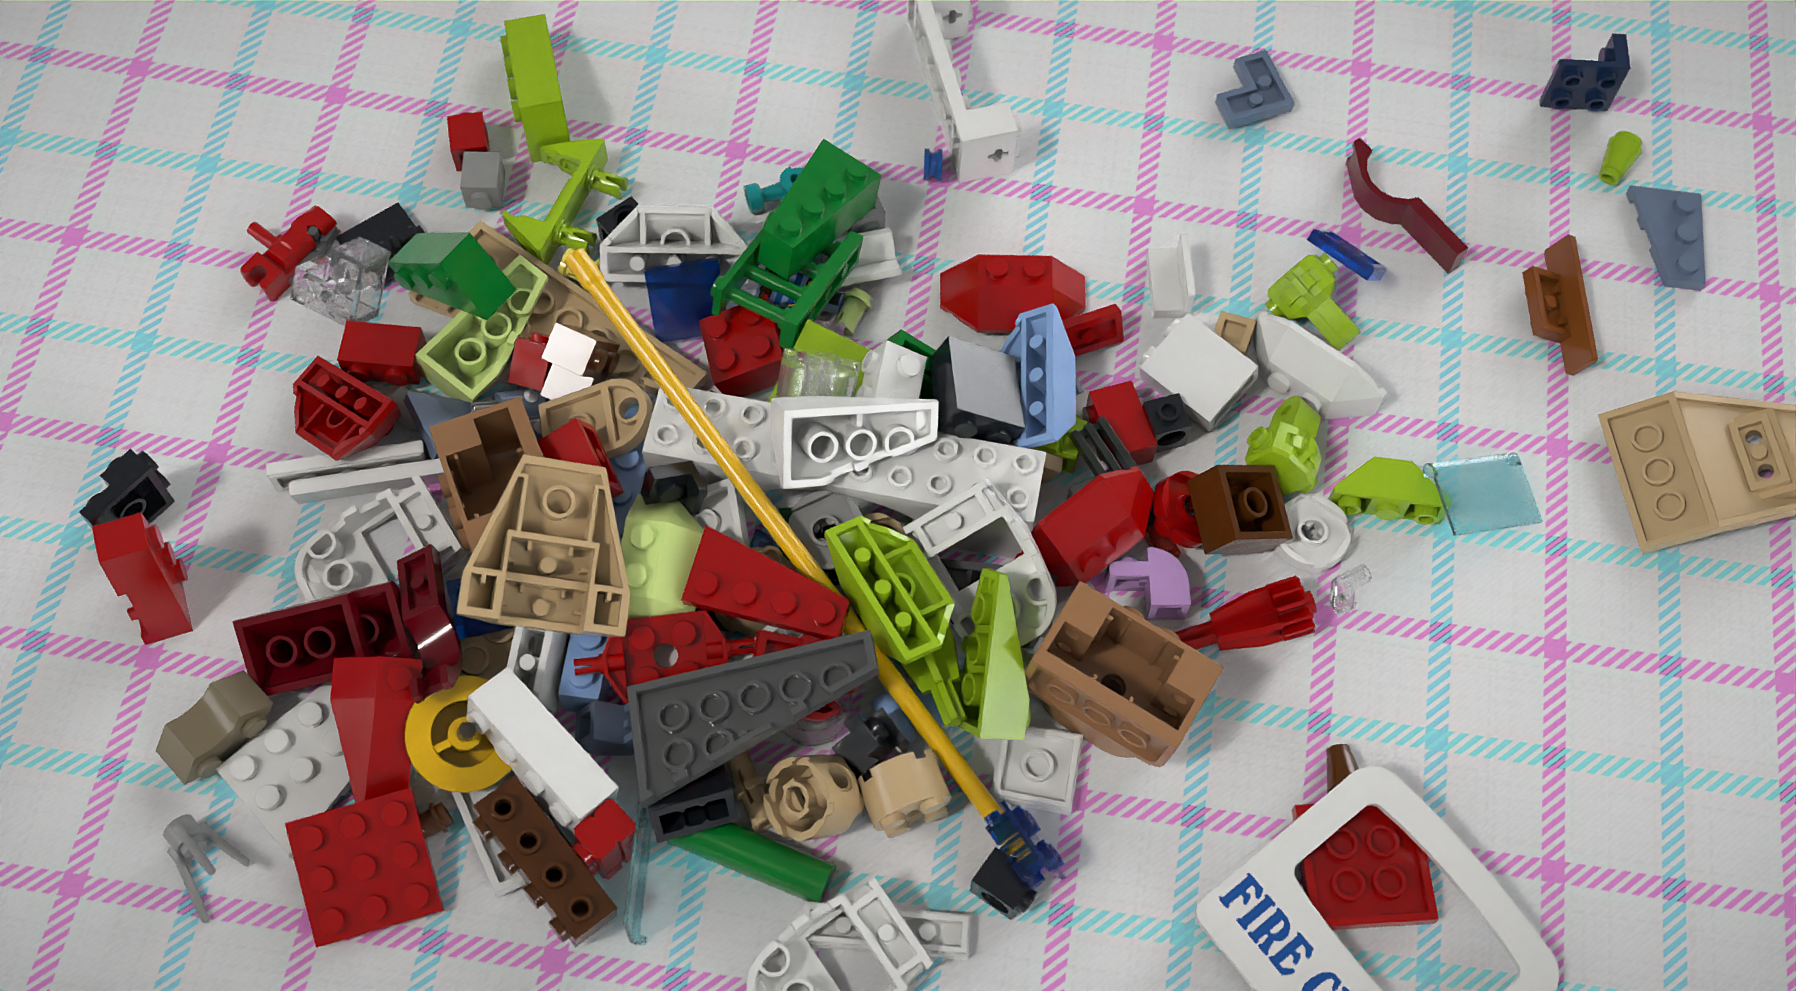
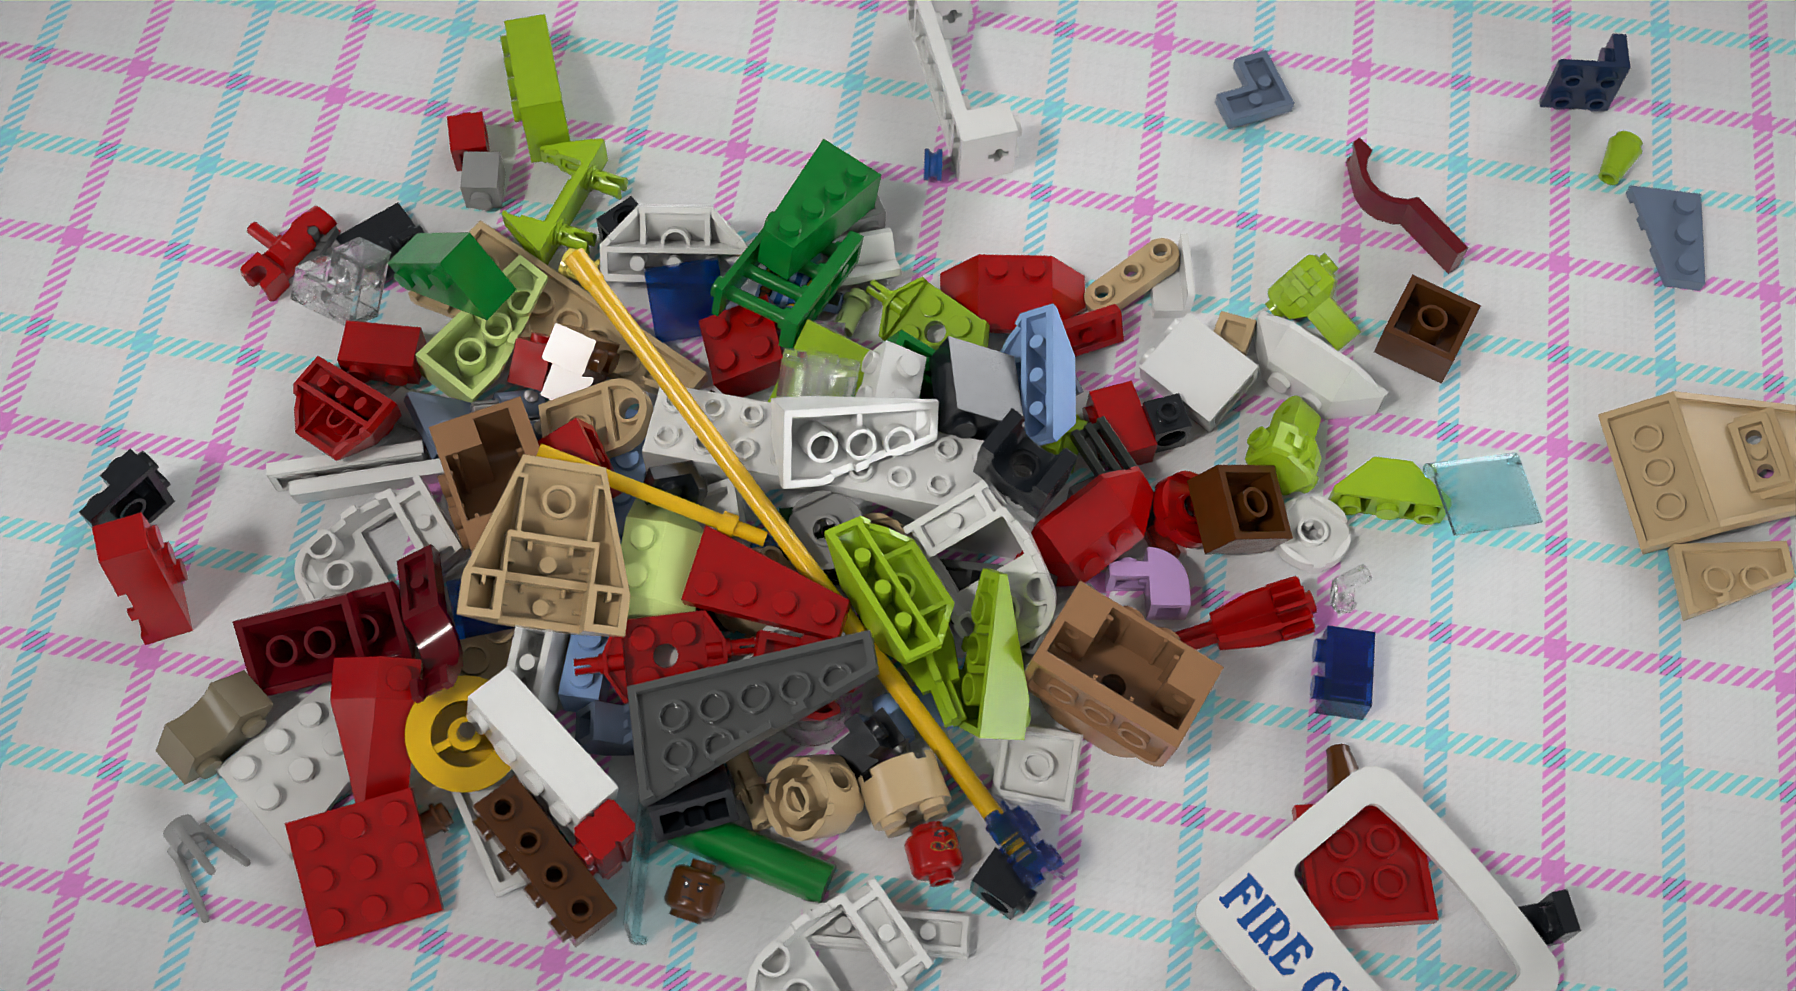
(694, 891): none -> reddish brown head
(724, 523): none -> yellow bar
(758, 196): teal leg -> none
(920, 307): none -> lime plate
(934, 853): none -> red head
(1011, 446): none -> black piece
(1149, 269): none -> tan plate
(1344, 672): none -> clear blue brick
(1347, 254): clear blue tile -> none
(1427, 328): none -> reddish brown brick
(1553, 918): none -> black bracket
(1560, 305): dark orange bracket -> none
(1726, 572): none -> tan wing

